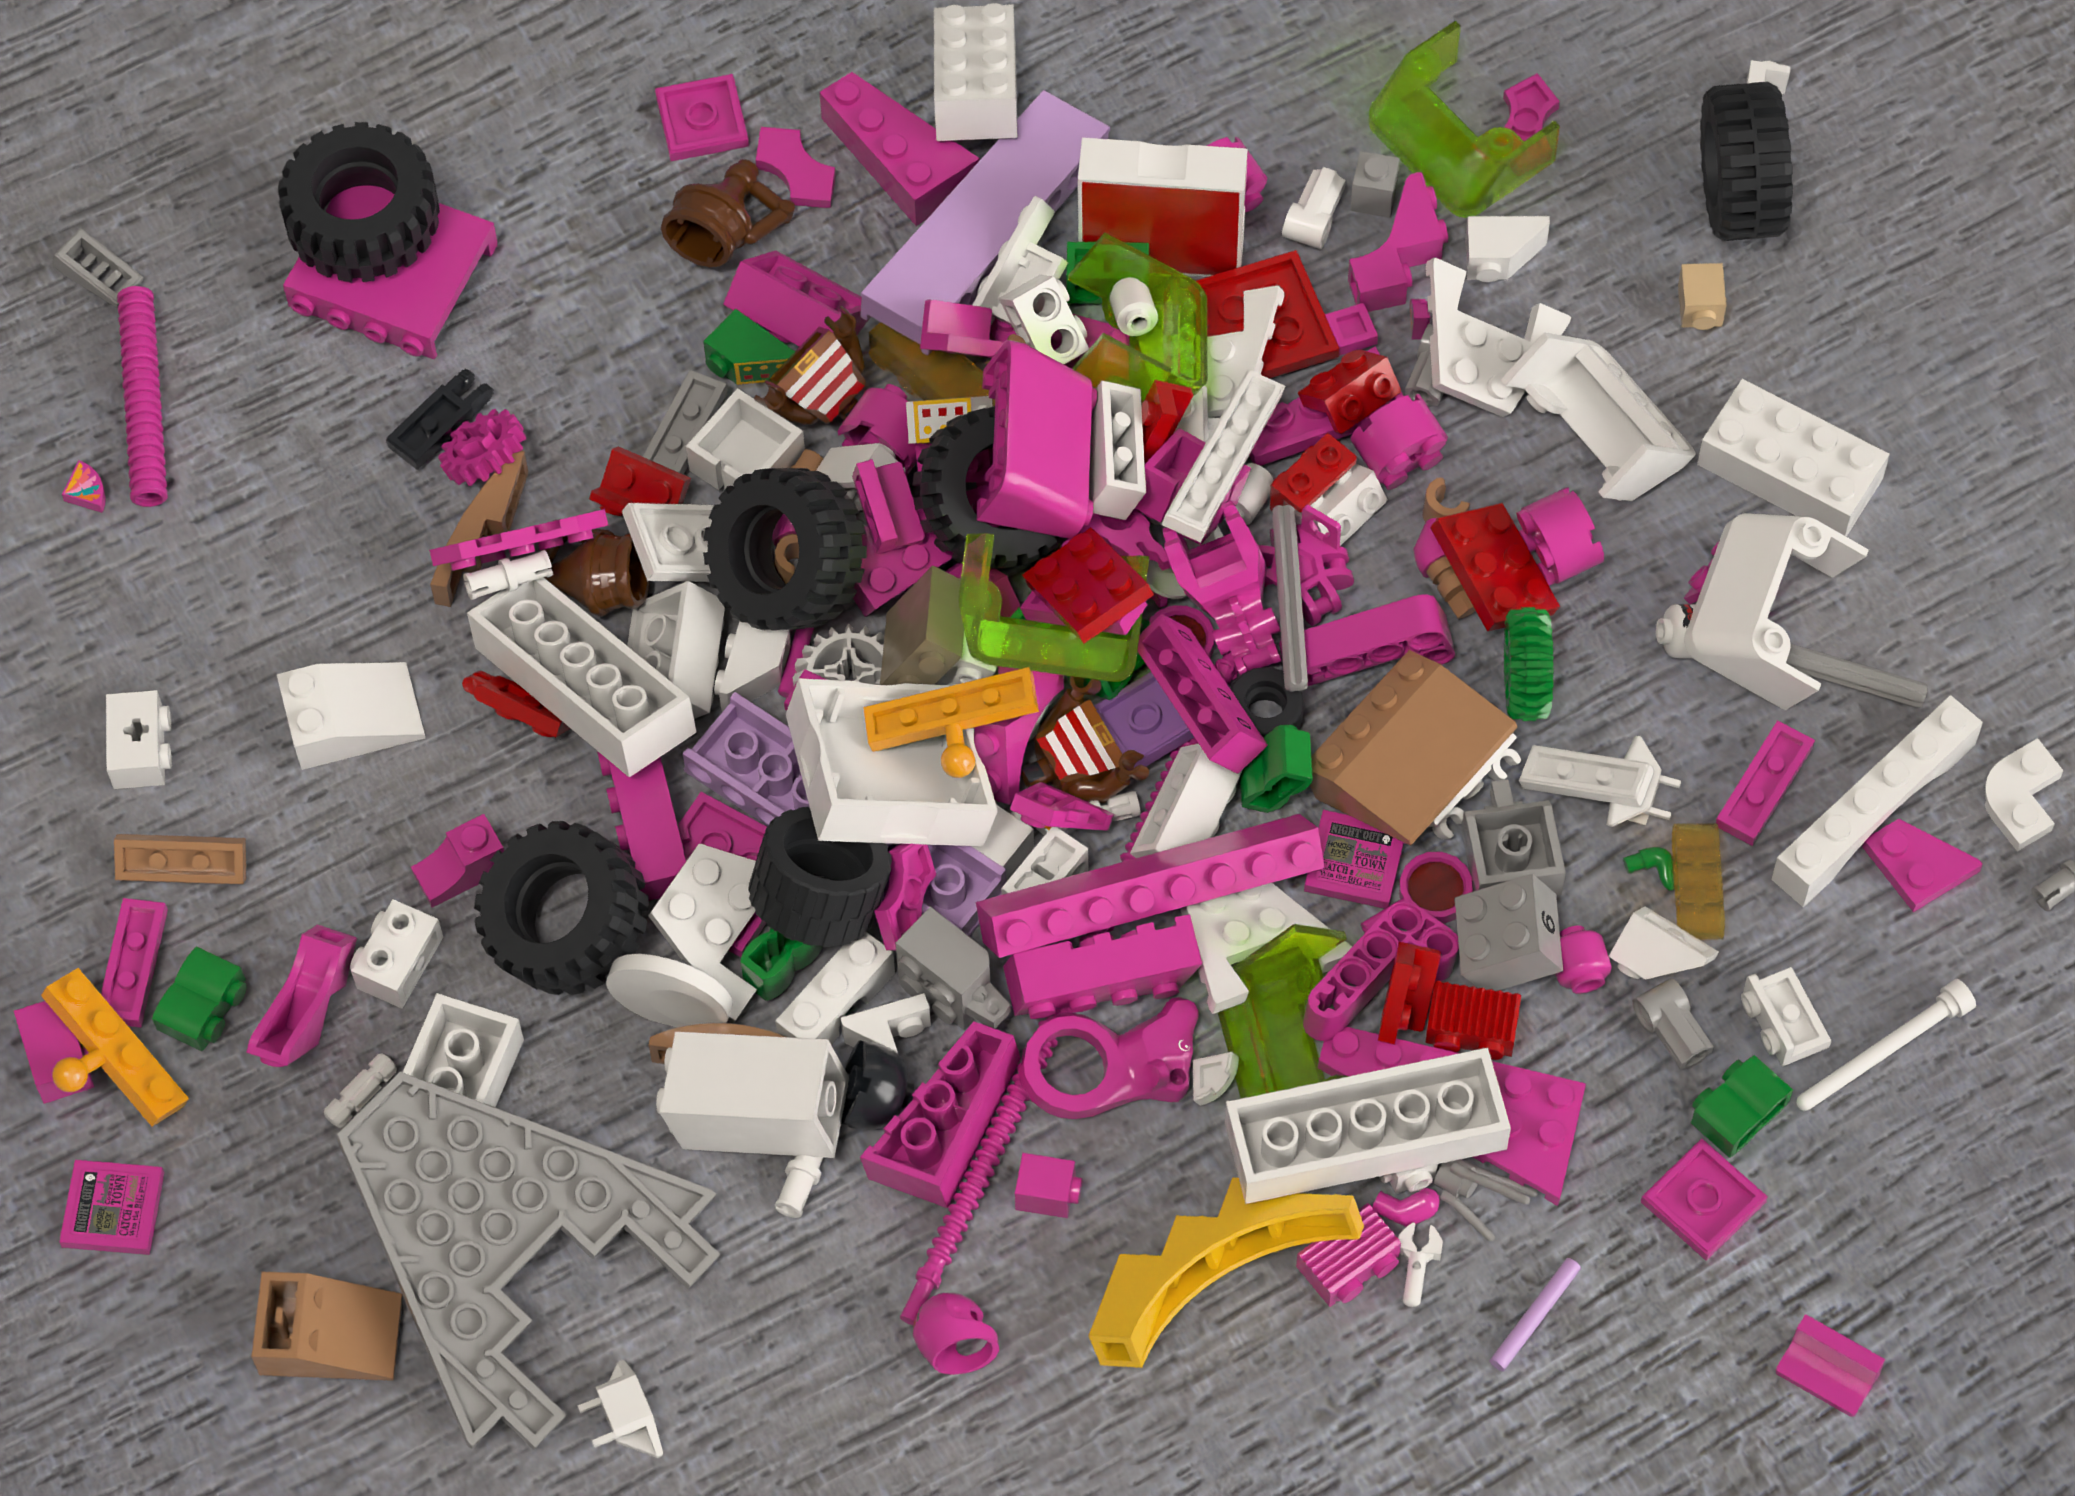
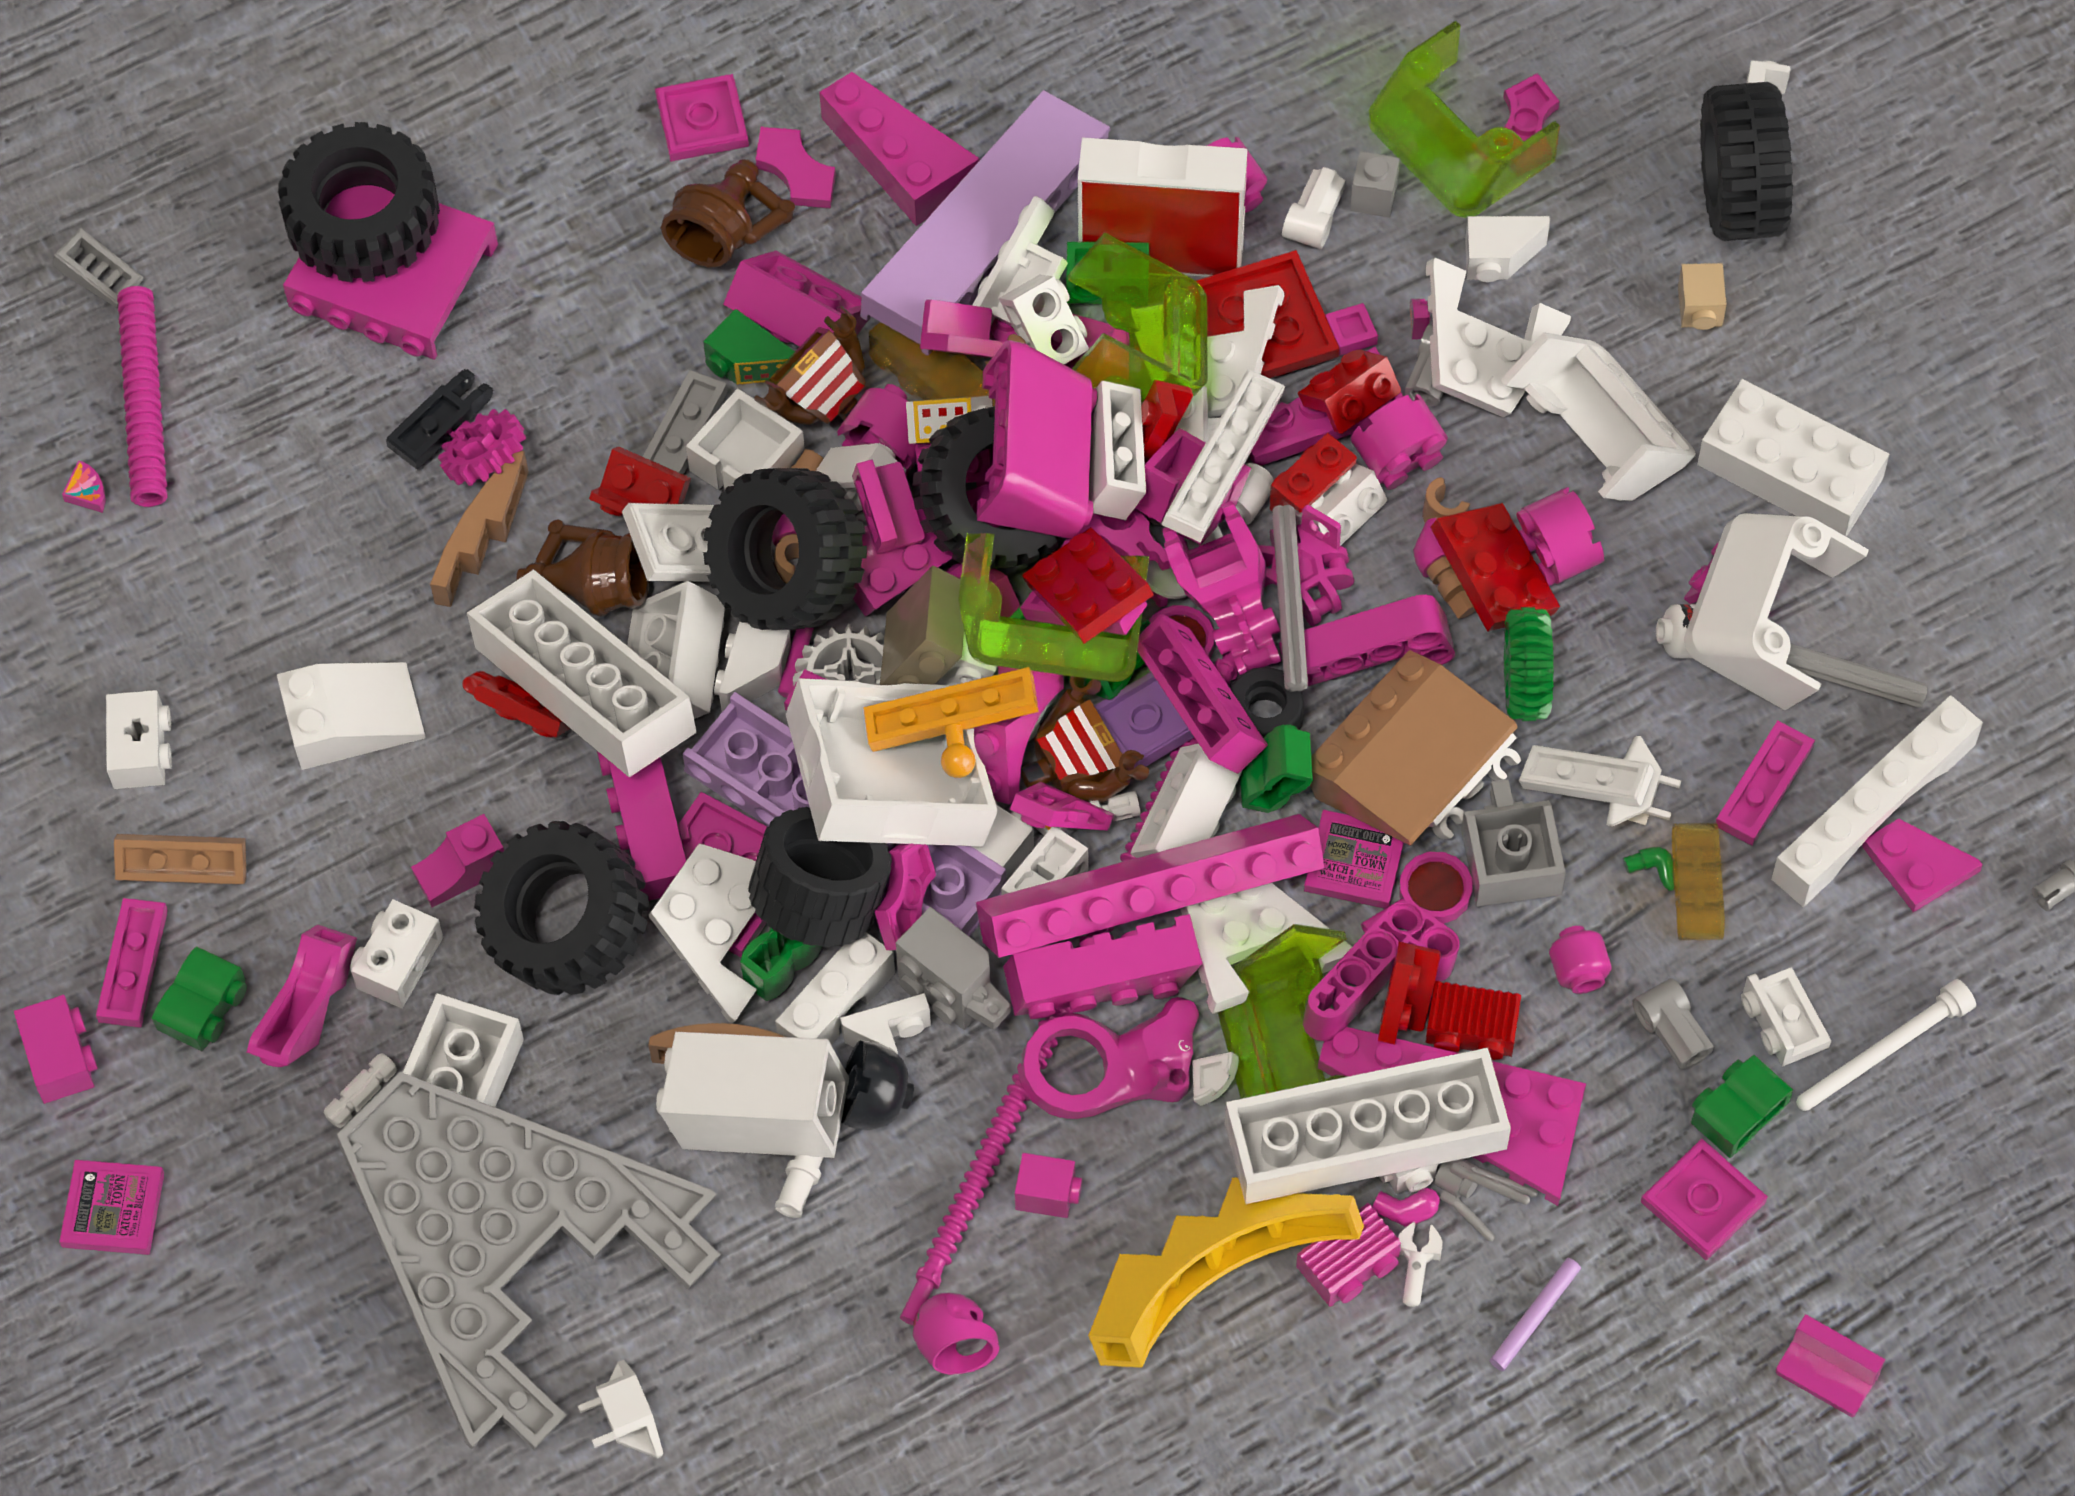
(111, 1047): light orange plate -> none
(325, 1328): medium nougat slope -> none
(507, 574): white pin -> none
(519, 541): dark pink plate -> none
(668, 991): white piece -> none
(942, 1126): dark pink wedge -> none
(975, 72): white brick -> none
(1133, 307): white brick -> none
(1416, 237): dark pink arch -> none
(1508, 933): light grey brick -> none
(1657, 947): white slope -> none
(2011, 790): white plate -> none

